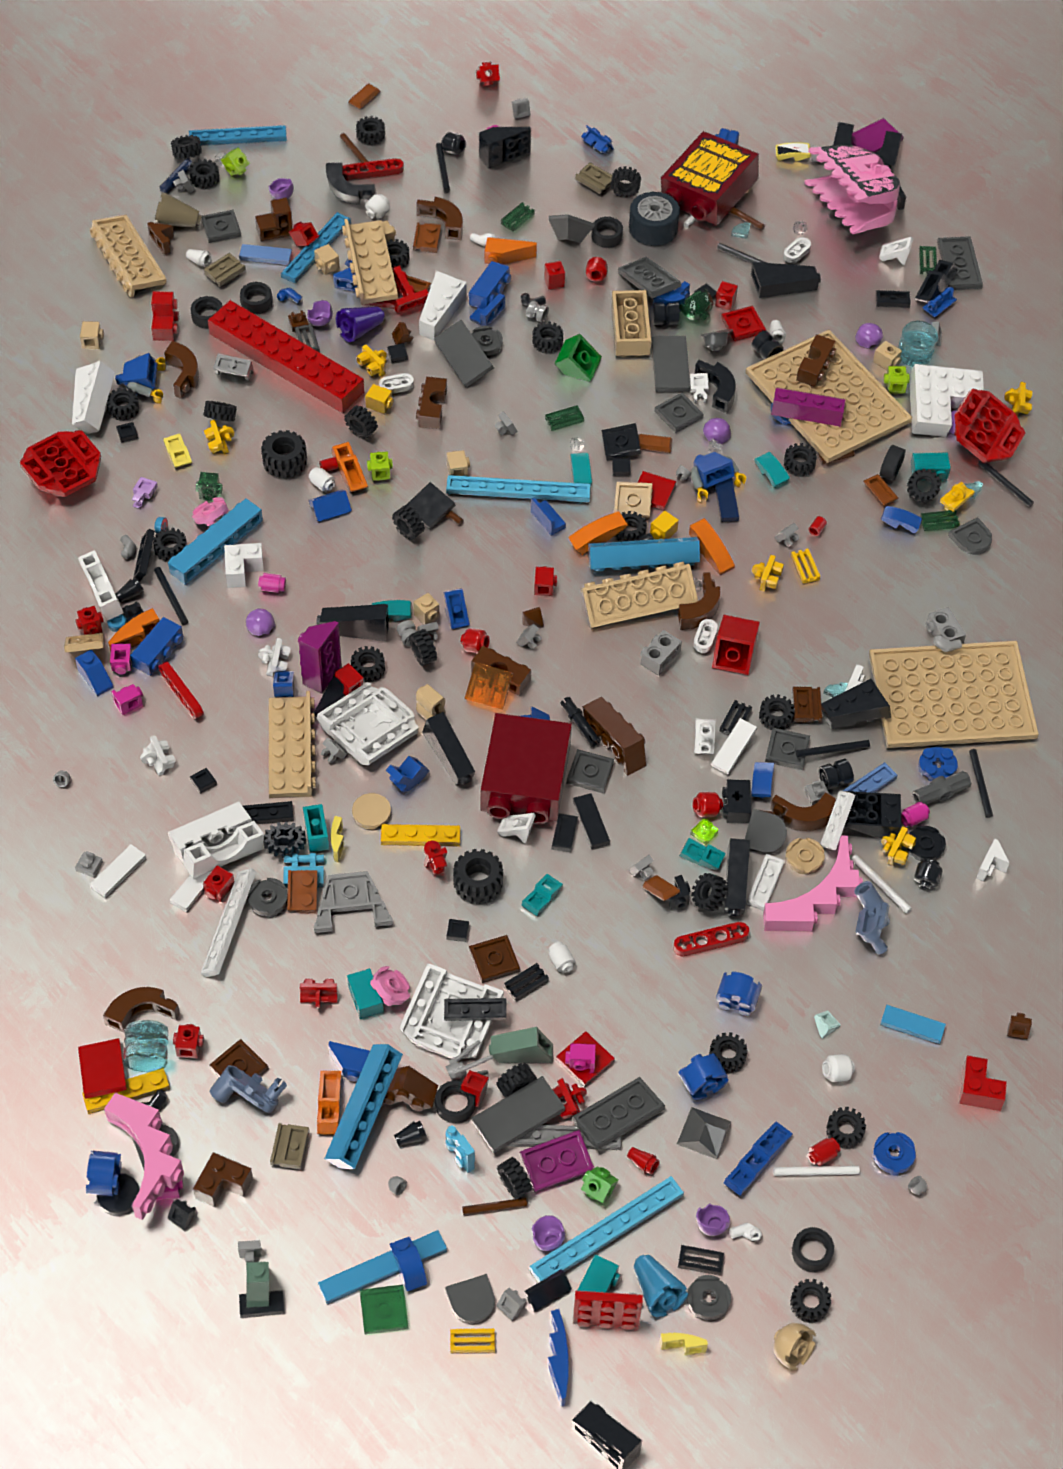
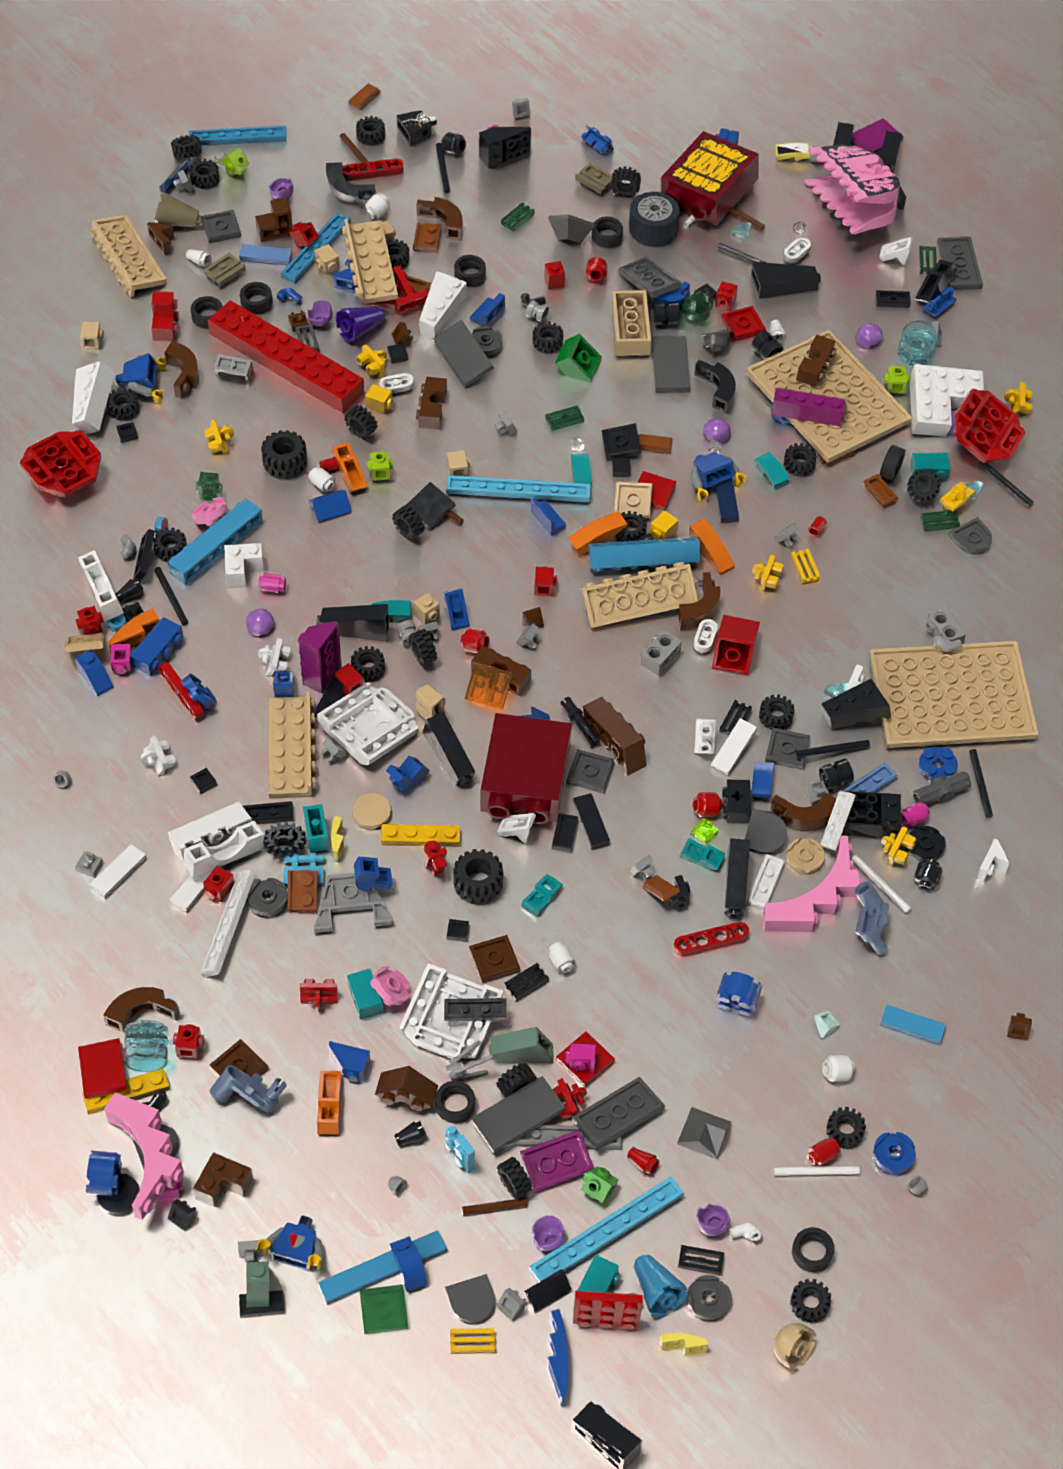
(127, 698): dark pink brick -> none
(143, 489): lavender plate -> none
(177, 450): light yellow slope -> none
(198, 691): none -> blue plate
(220, 411): black tyre -> none
(289, 1146): dark tan plate -> none
(294, 1245): none -> torso
(363, 1106): dark azure brick -> none
(370, 875): none -> blue brick
(415, 126): none -> black torso
(470, 261): none -> black tyre
(475, 1084): red panel -> none
(481, 240): white arm -> none
(489, 285): blue brick -> none
(493, 71): red brick -> none
(508, 251): orange slope -> none
(678, 412): dark grey tile -> none
(684, 472): light grey hinge -> none
(699, 385): white plate -> none
(702, 890): black tyre -> none
(703, 1076): blue brick -> none
(734, 1043): black tyre -> none
(758, 1158): blue slope -> none
(807, 704): reddish brown plate -> none
(887, 355): tan brick -> none
(896, 516): blue slope -> none
(977, 1089): red brick -> none

